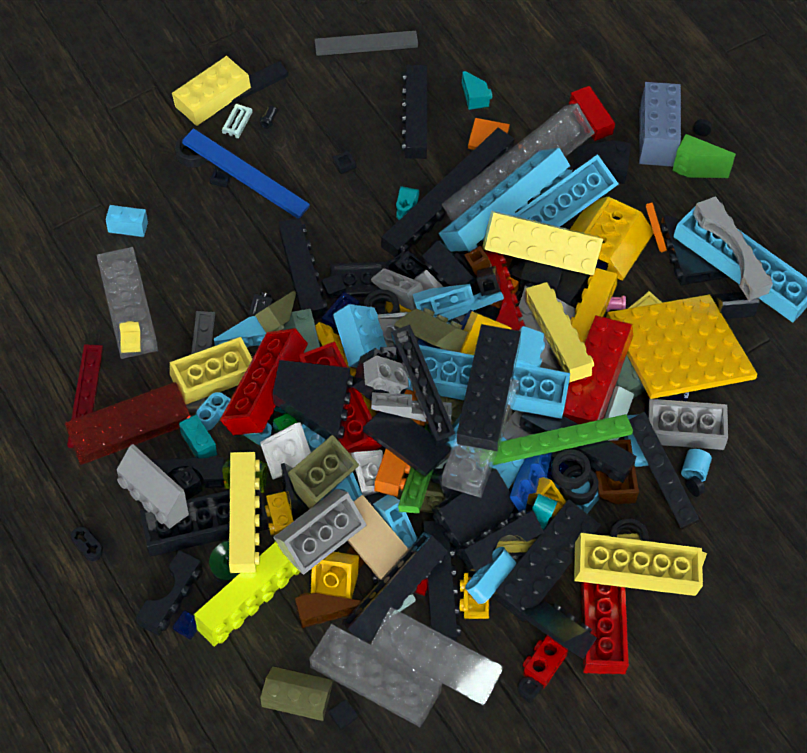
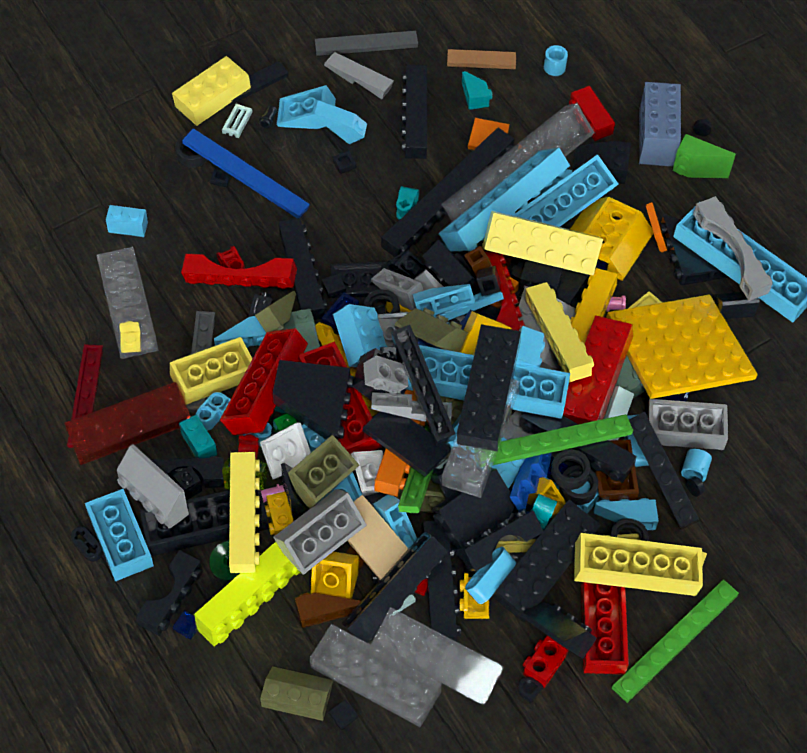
(119, 534): none -> medium azure brick
(230, 259): none -> red piece
(249, 443): none -> red bracket
(270, 491): none -> bright pink pin
(275, 273): none -> red arch
(297, 109): none -> medium azure slope
(341, 122): none -> medium azure slope
(354, 72): none -> light grey slope
(481, 59): none -> medium nougat tile
(555, 60): none -> medium azure piece
(640, 510): none -> medium azure slope
(675, 641): none -> bright green plate

